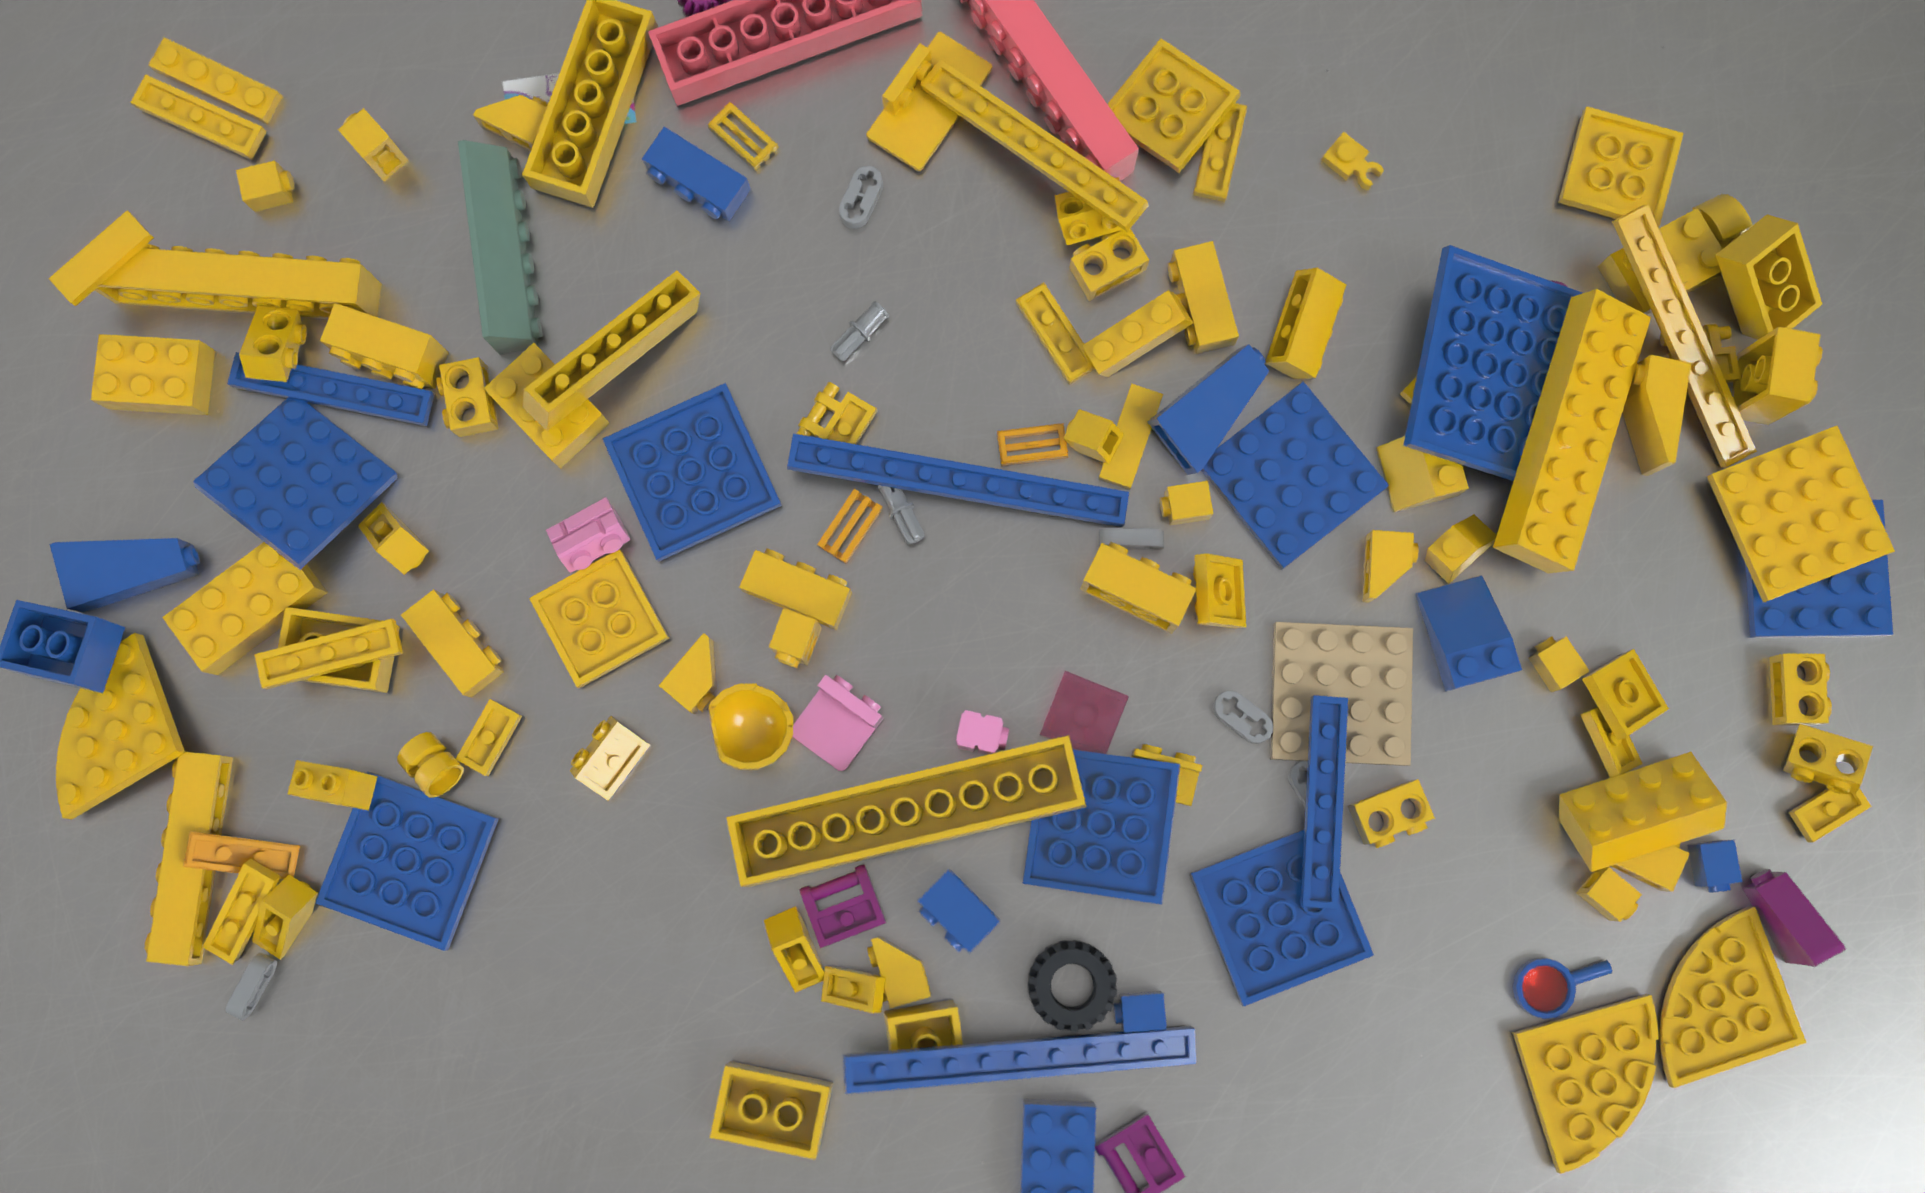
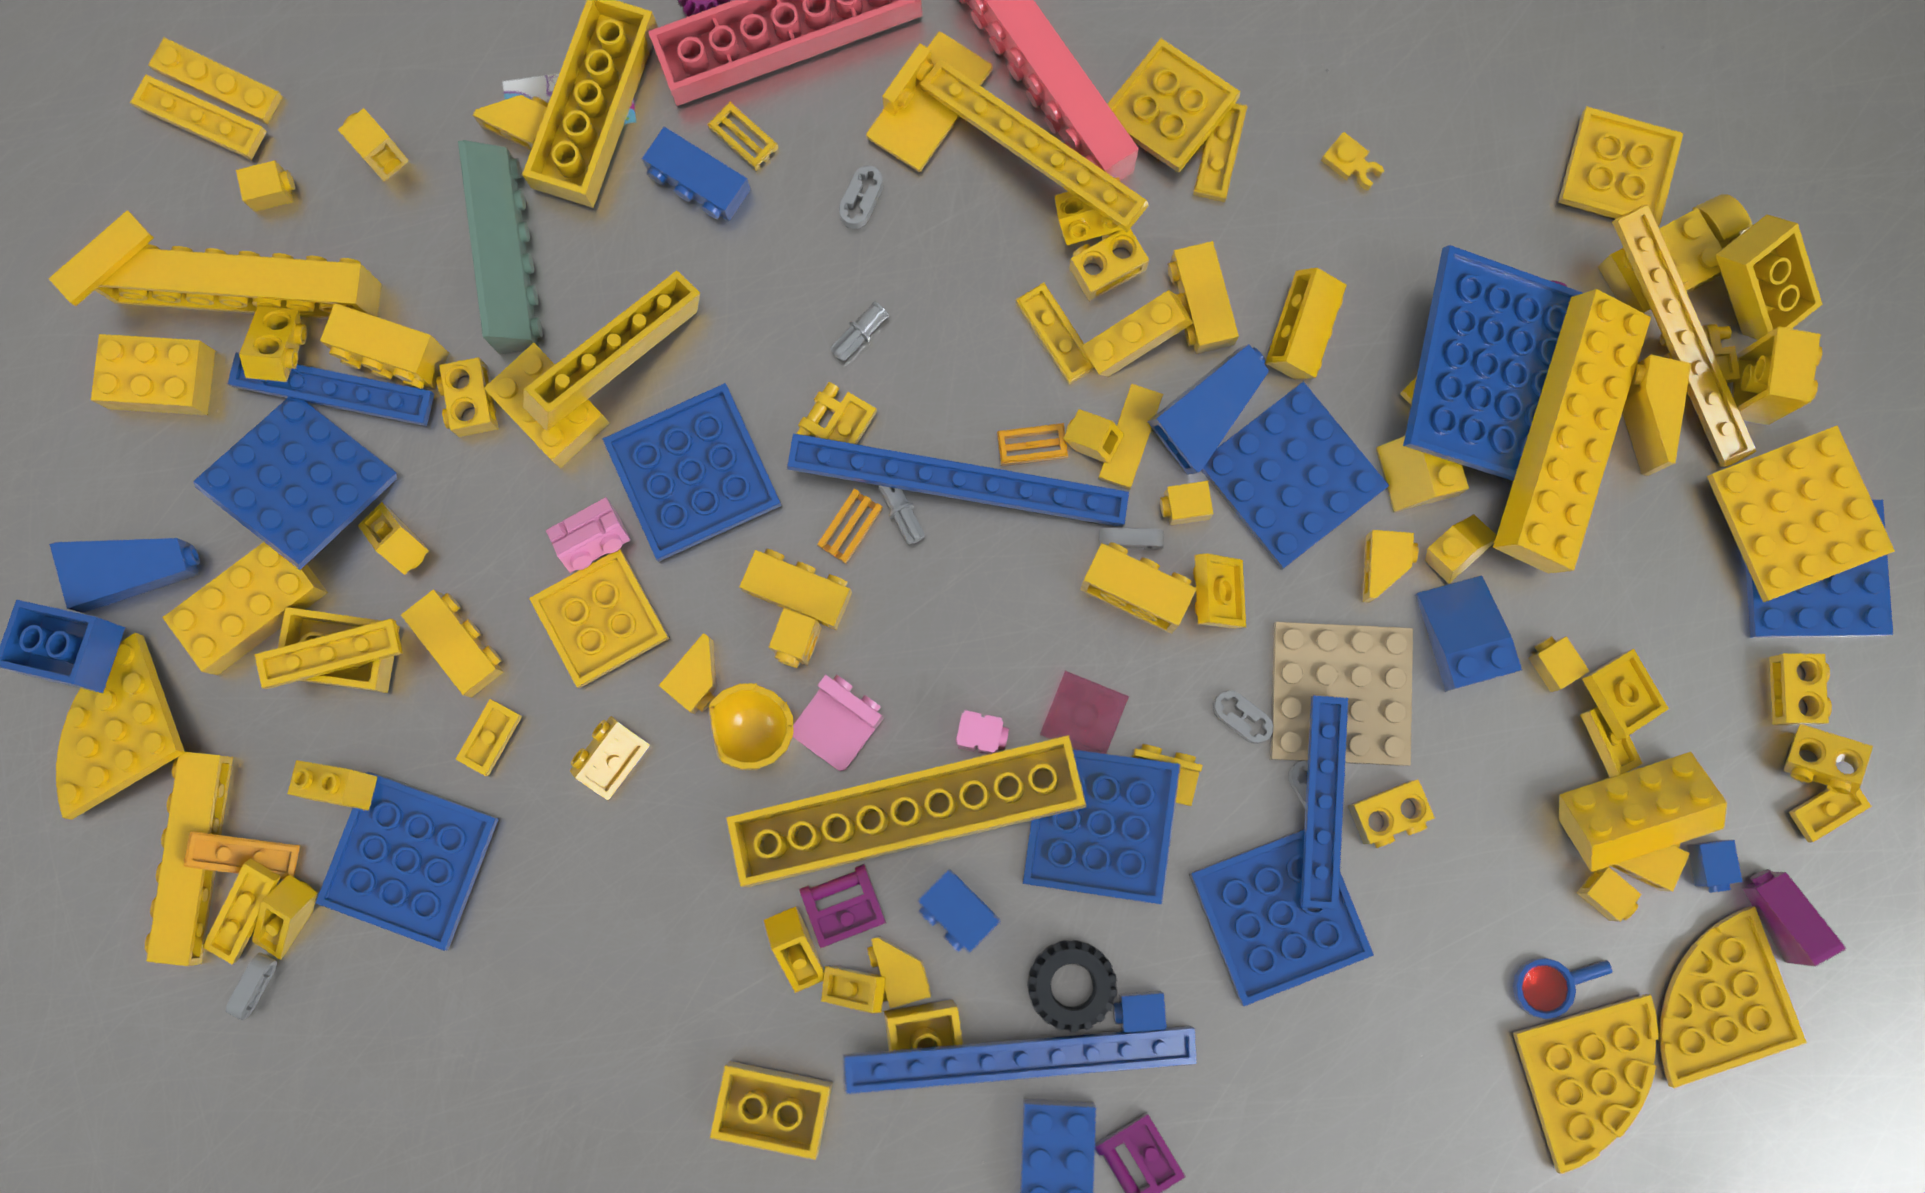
(429, 765): yellow wheel -> none

